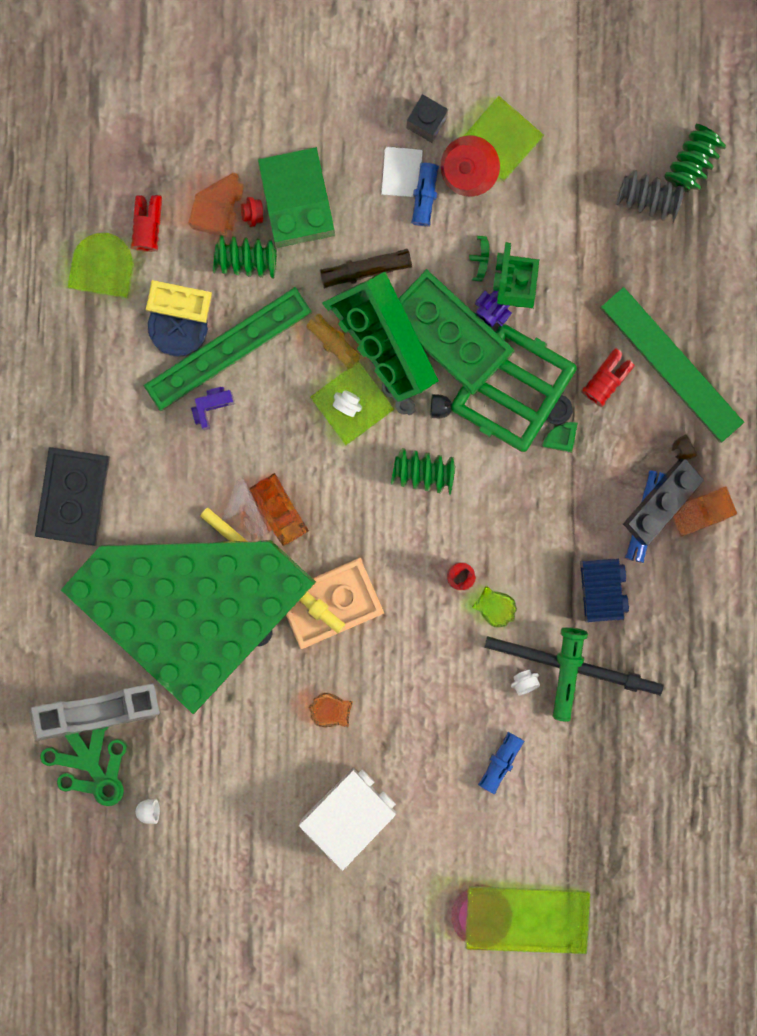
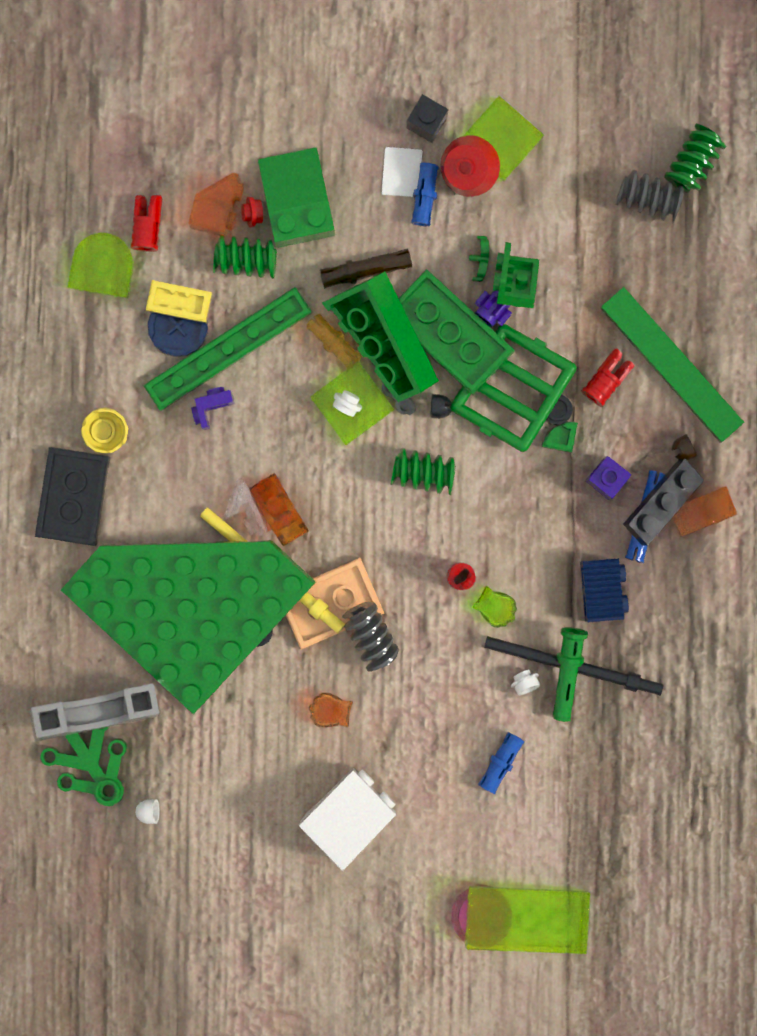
(104, 430): none -> light yellow hair
(373, 635): none -> dark grey piece
(608, 478): none -> dark purple brick

